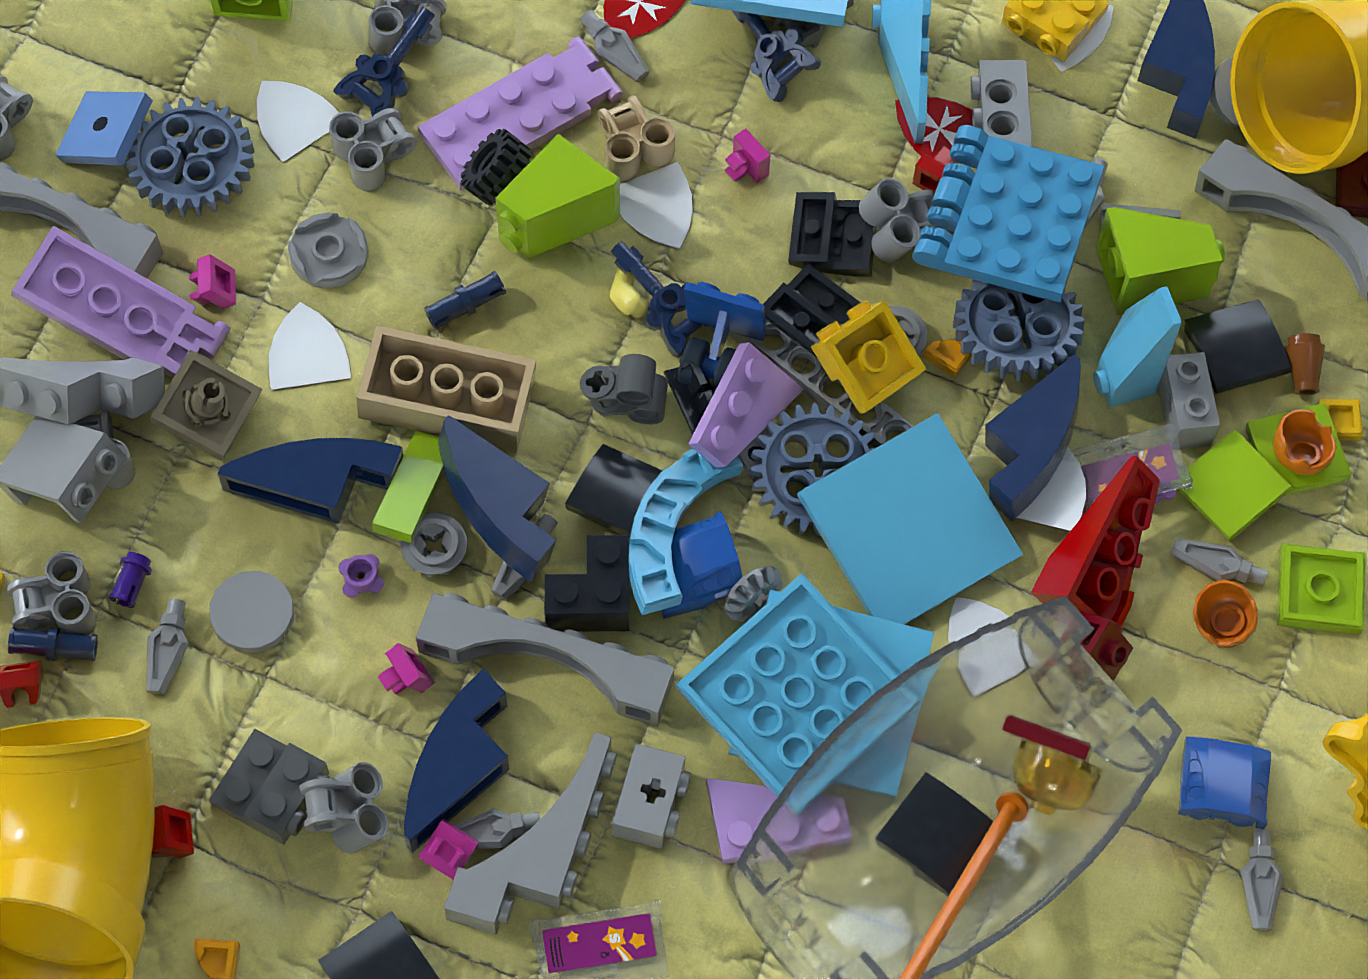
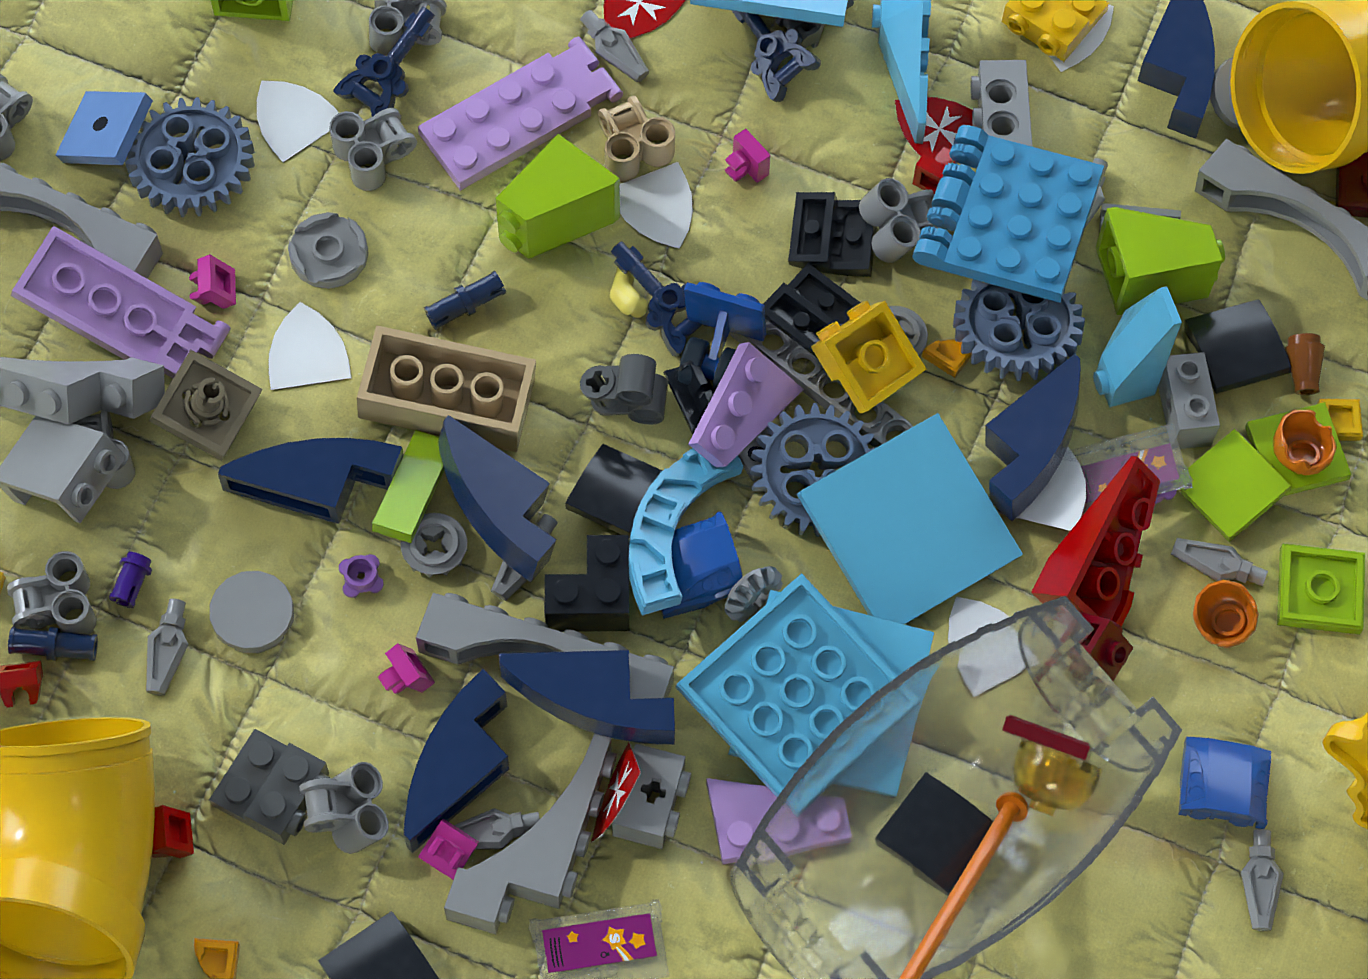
(494, 165): black tyre -> none
(590, 693): none -> dark blue slope
(617, 791): none -> red sticker

